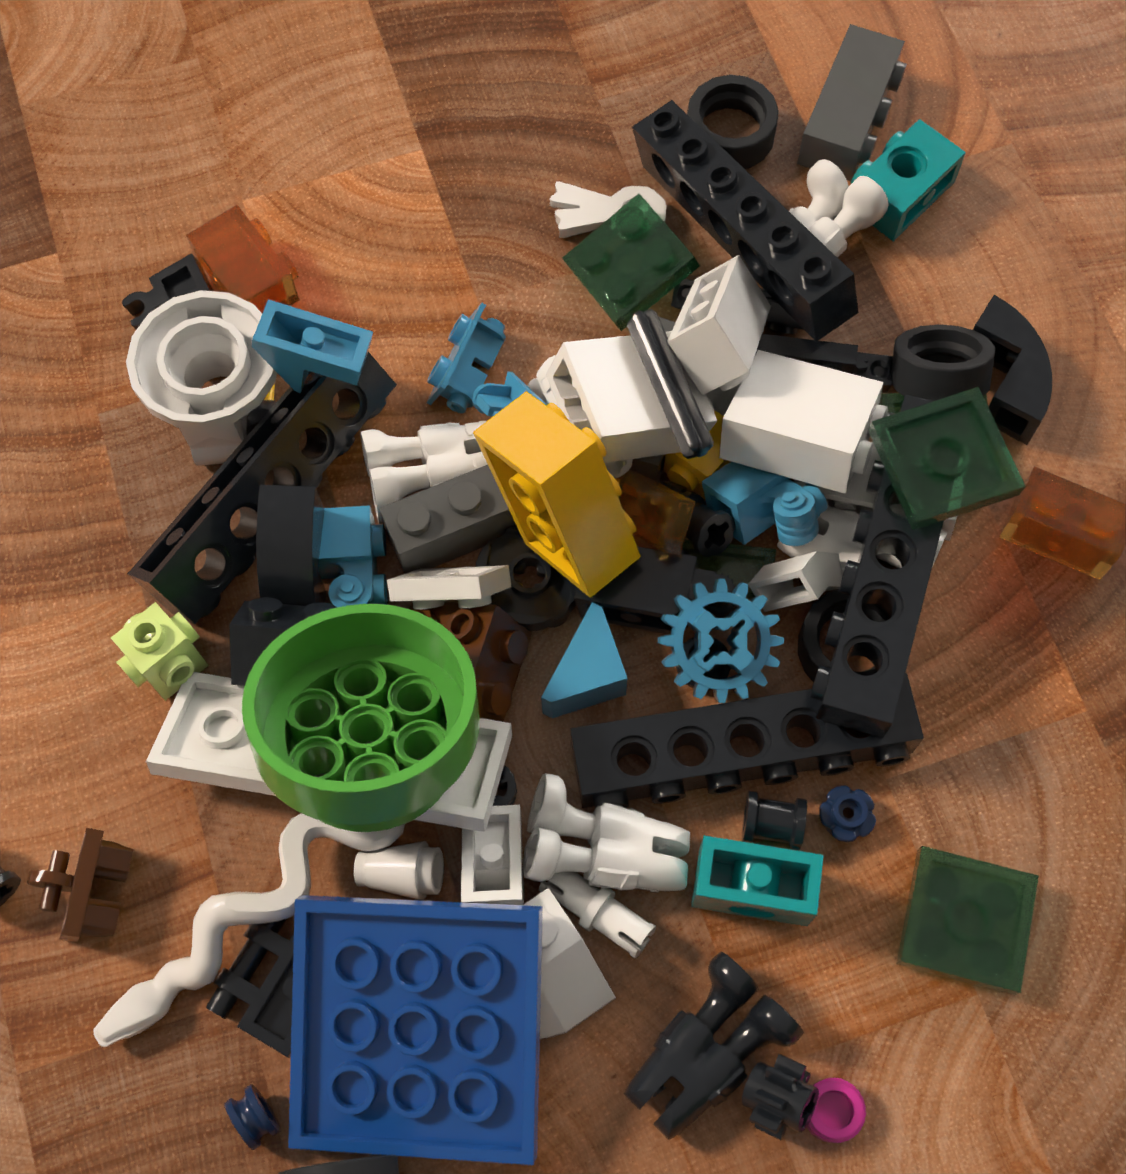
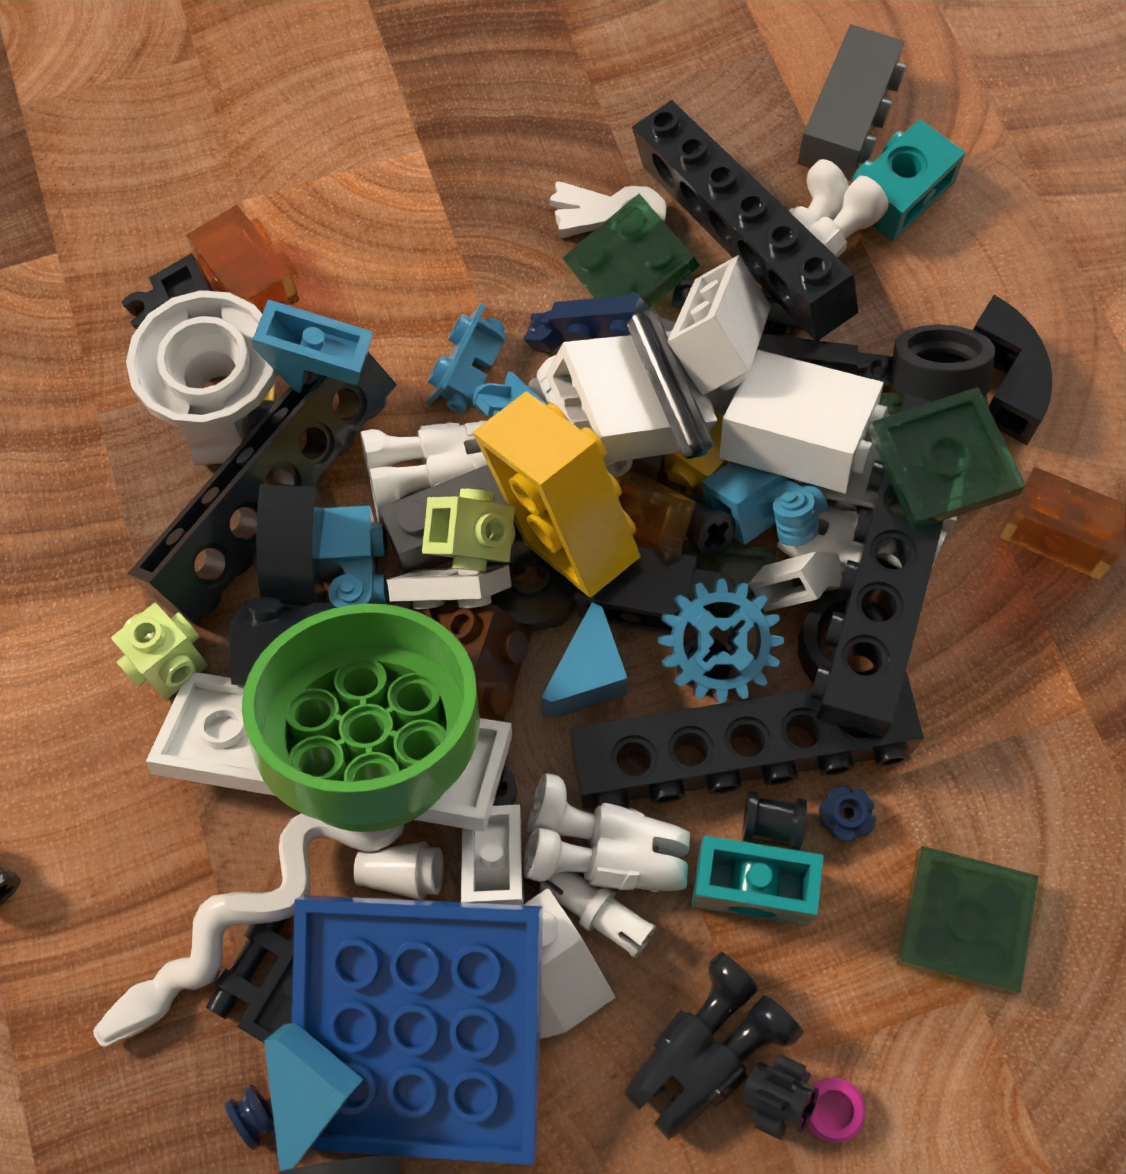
(84, 914): reddish brown hips -> none
(305, 1090): none -> dark azure slope
(469, 529): none -> yellowish green brick
(582, 321): none -> dark blue hinge
(744, 95): black tyre -> none

